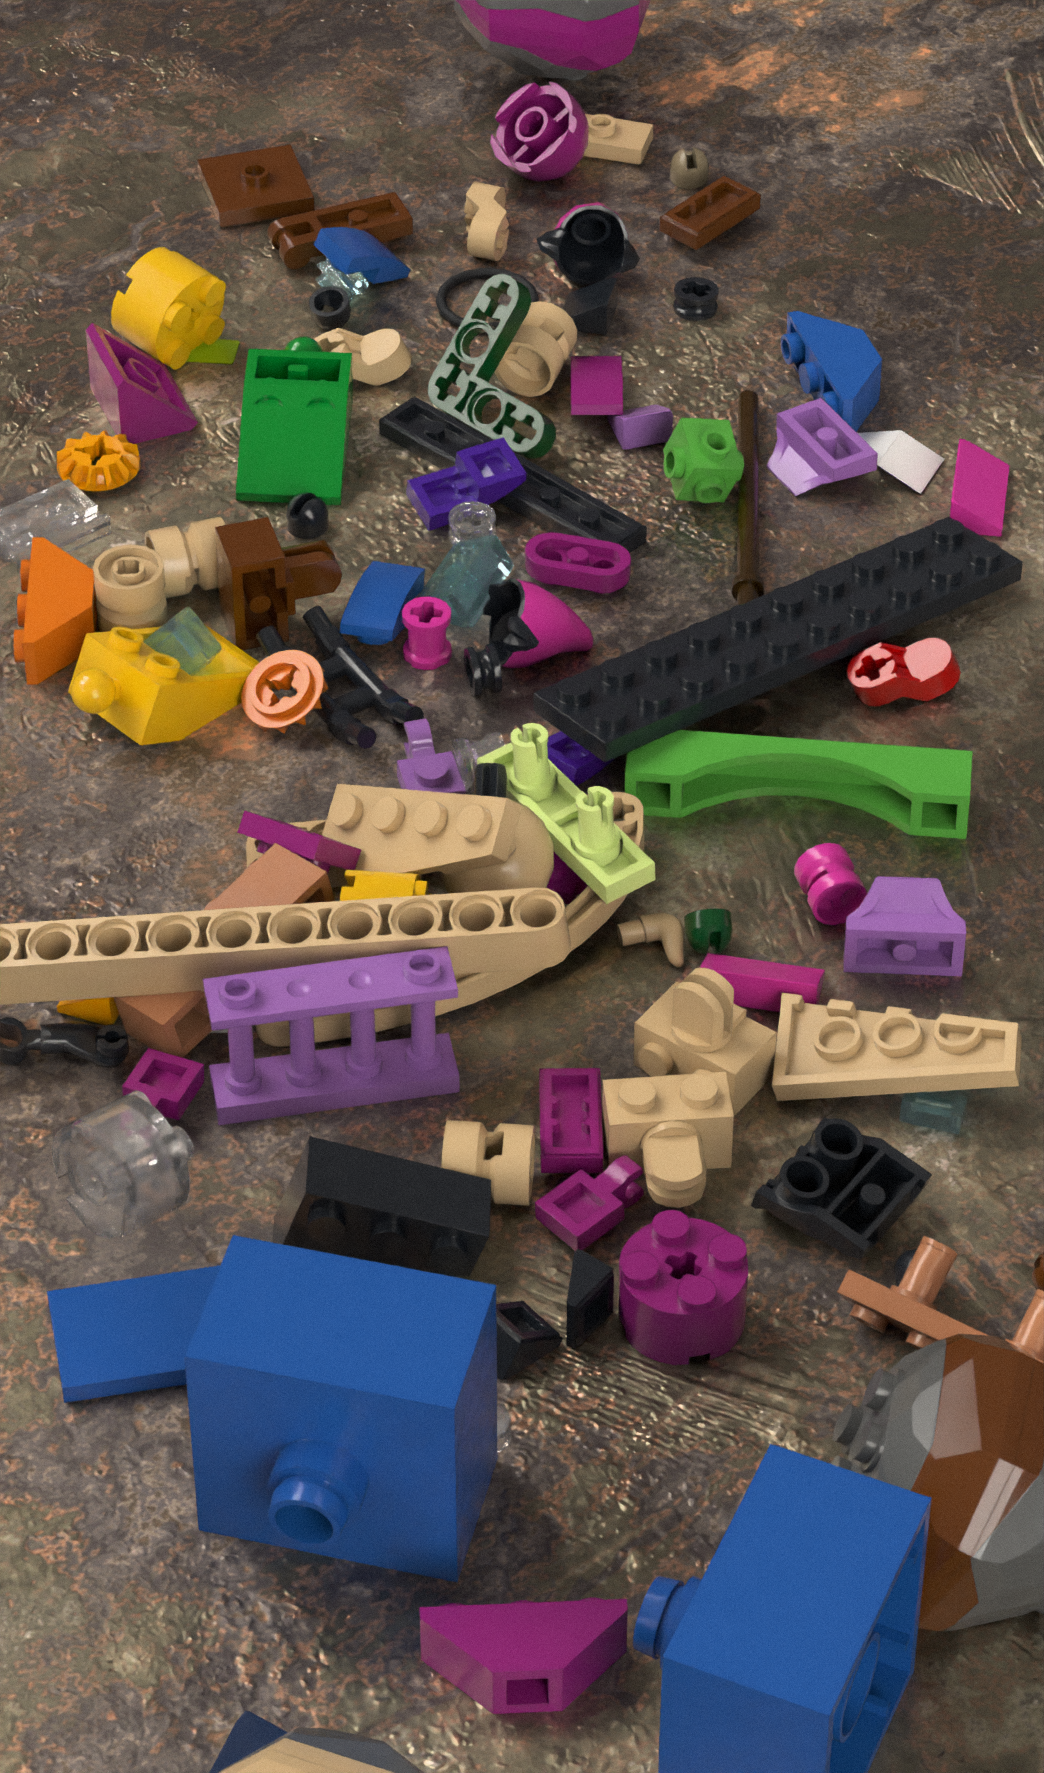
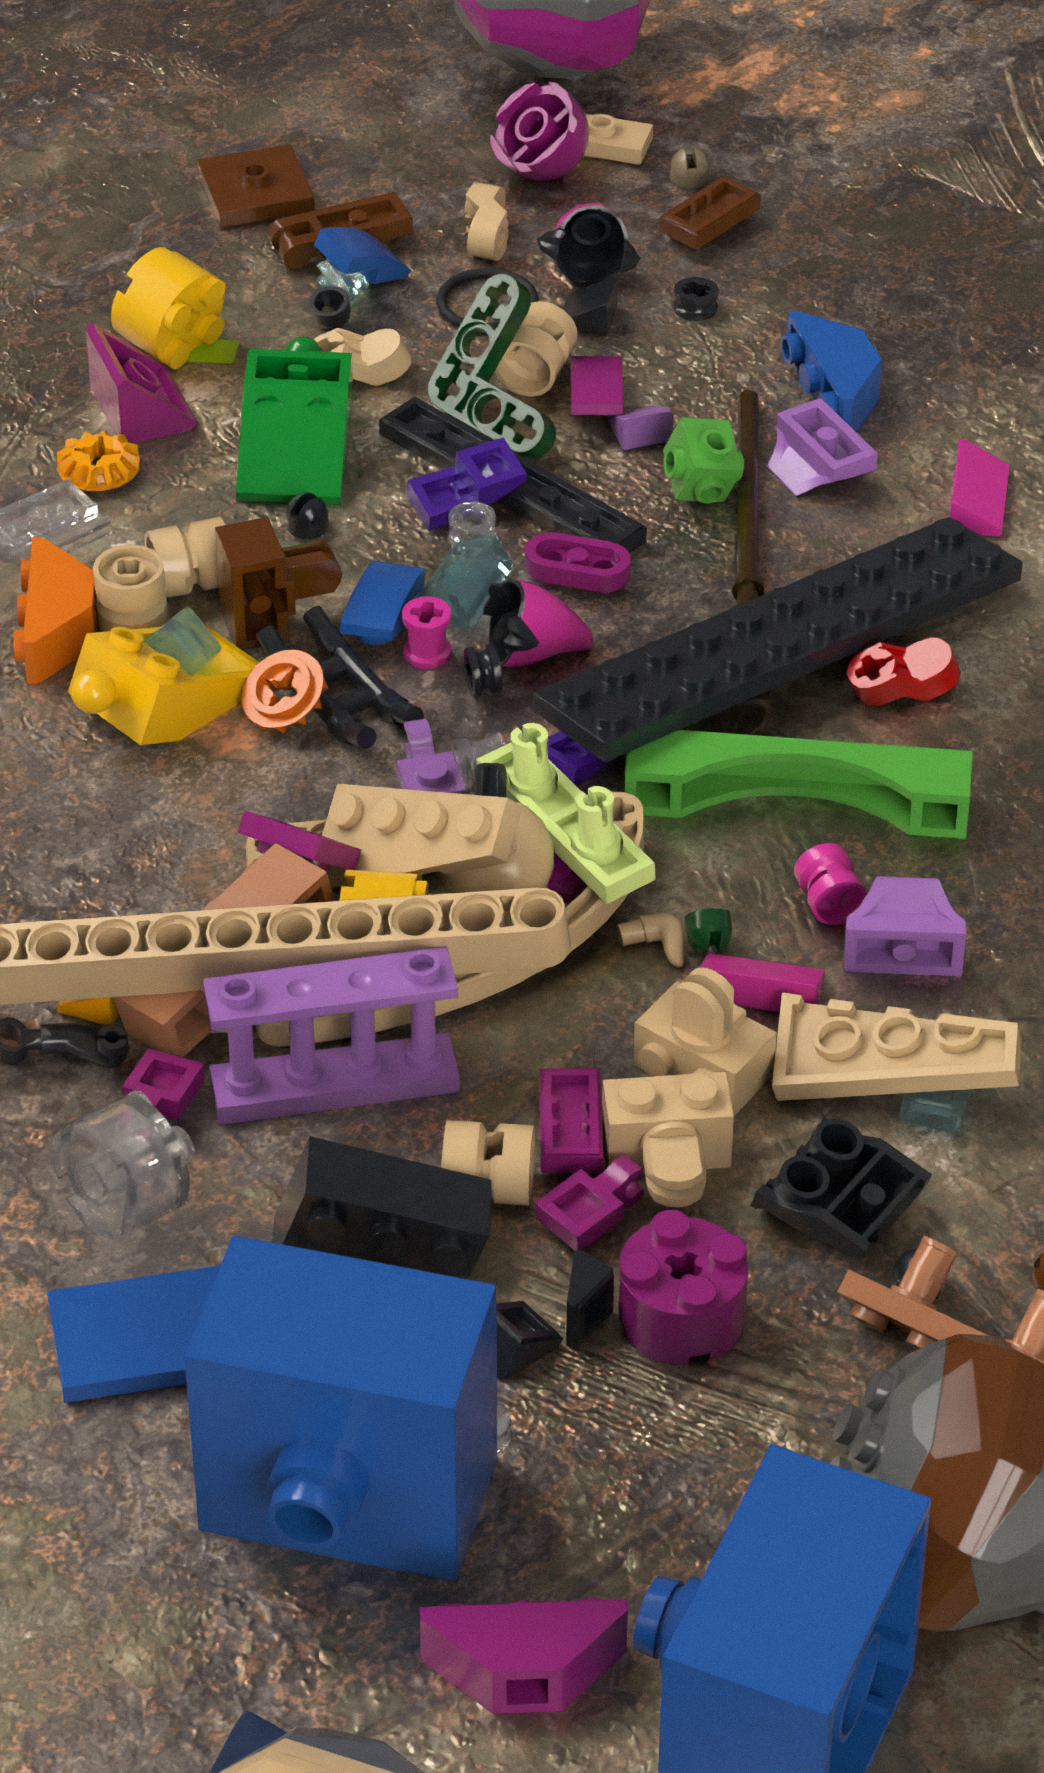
(904, 457): white sticker -> none

